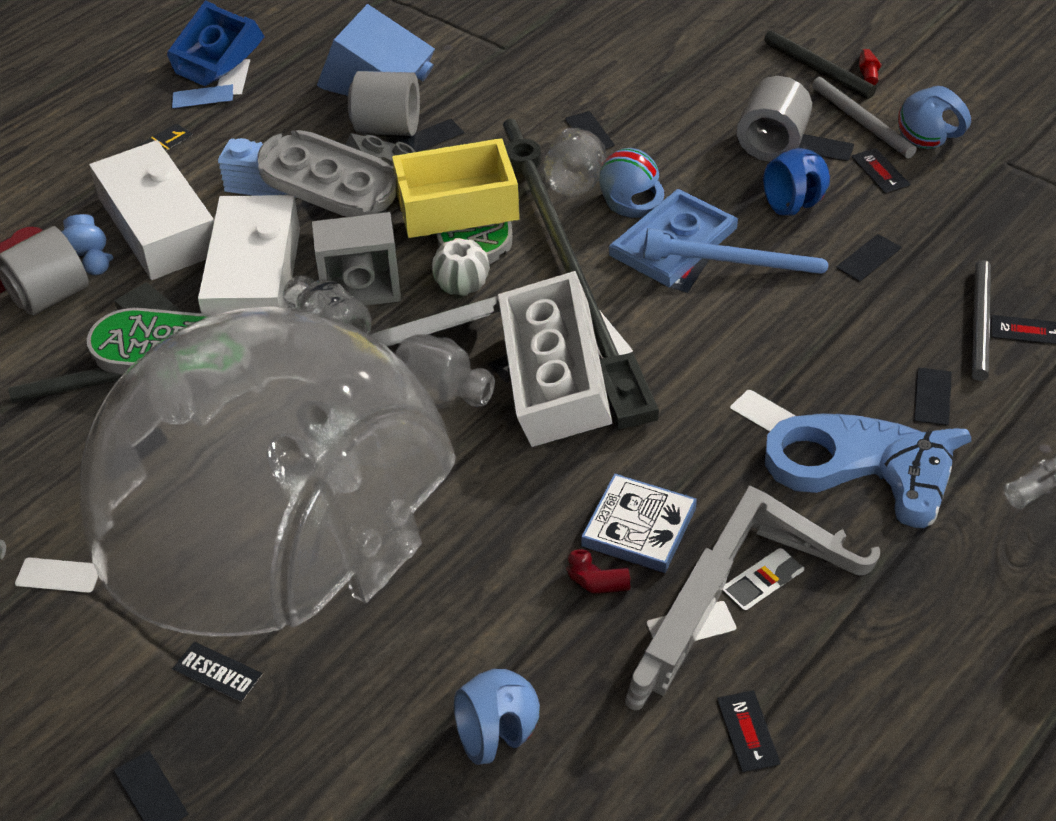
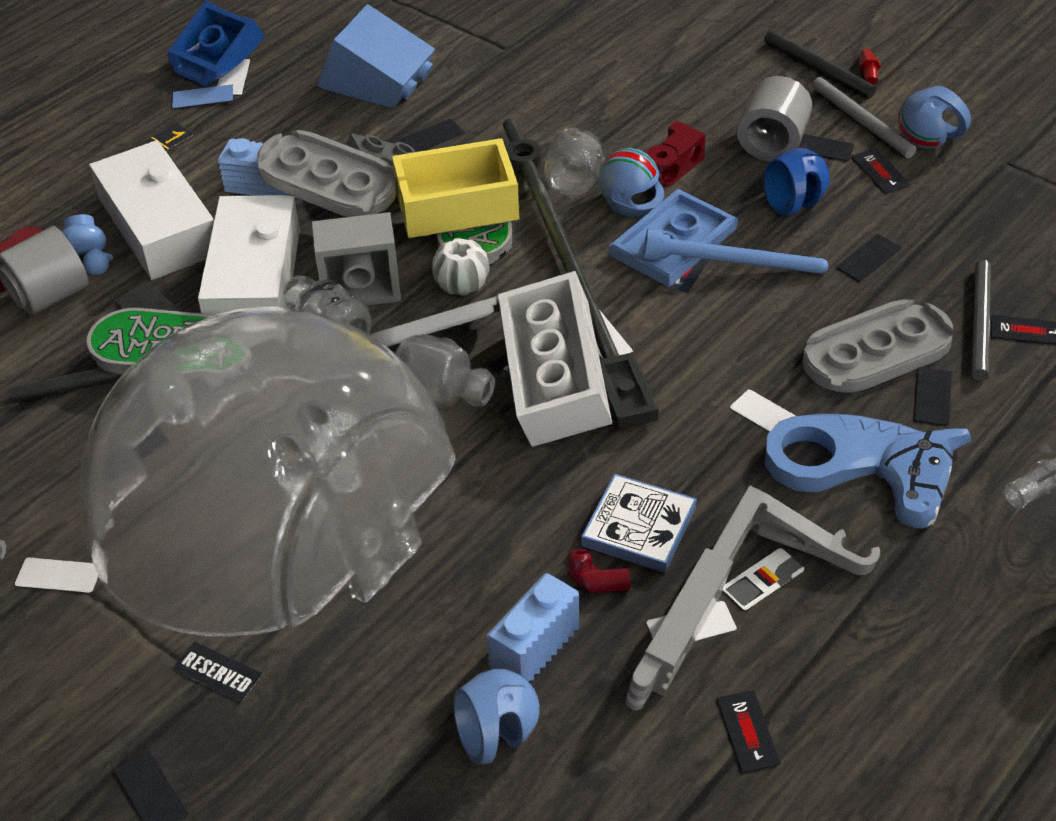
(384, 103): light grey piece -> none
(534, 628): none -> light blue brick
(588, 122): black sticker -> none
(676, 154): none -> dark red leg
(877, 346): none -> light grey tile

